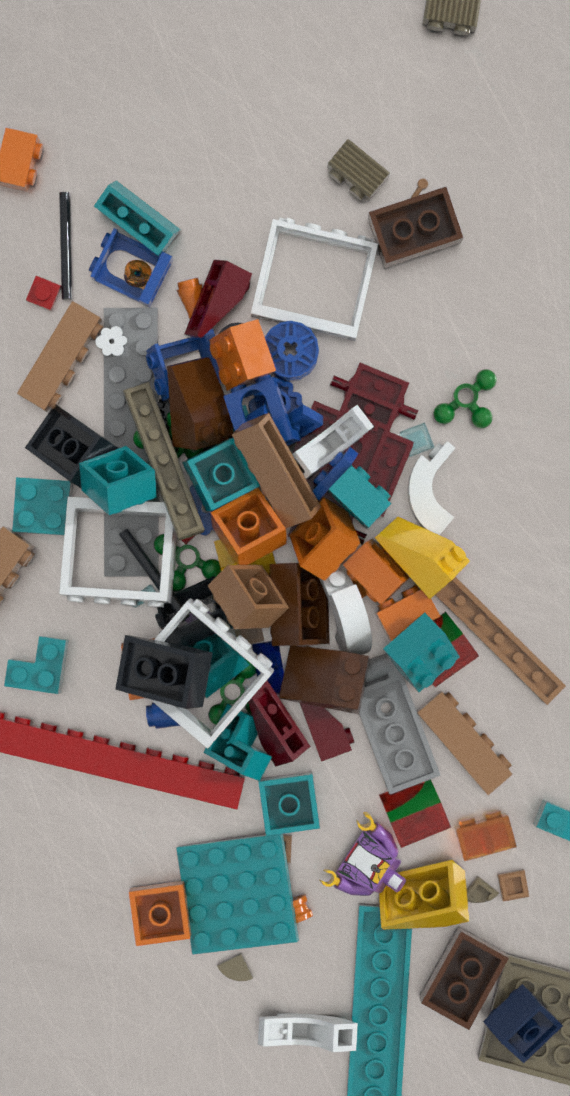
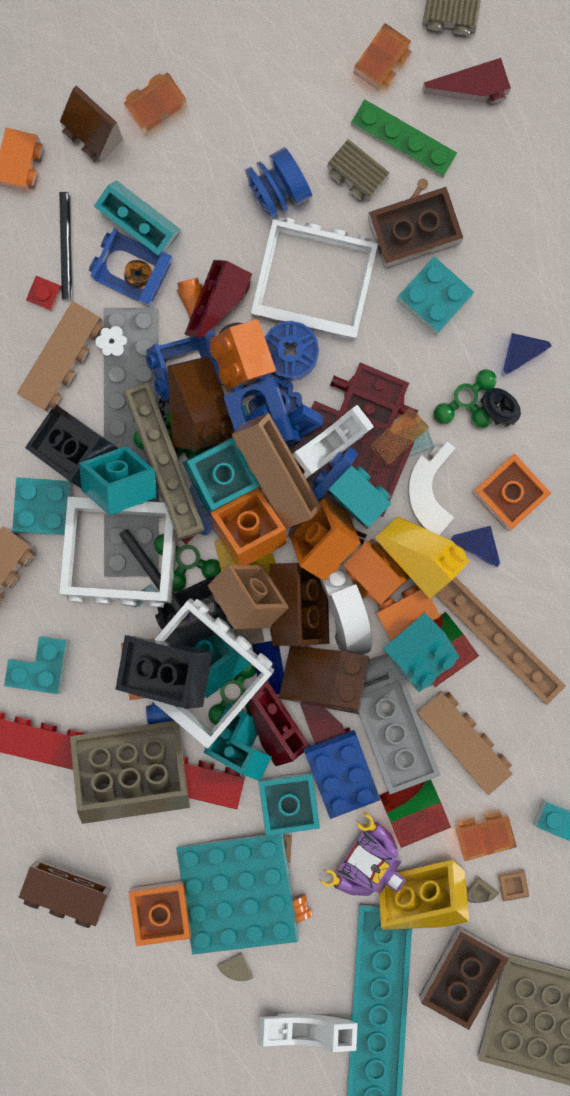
(64, 894): none -> reddish brown brick
(90, 126): none -> reddish brown slope
(129, 772): none -> dark tan slope
(154, 102): none -> clear orange brick
(278, 183): none -> blue wheel
(342, 774): none -> blue plate
(382, 57): none -> clear orange brick
(399, 436): none -> clear orange brick
(403, 138): none -> green plate
(435, 296): none -> teal brick
(476, 83): none -> dark red slope
(479, 543): none -> clear blue slope
(508, 404): none -> black gear
(511, 492): none -> orange brick
(521, 350): none -> clear blue slope
(522, 1023): dark blue slope -> none

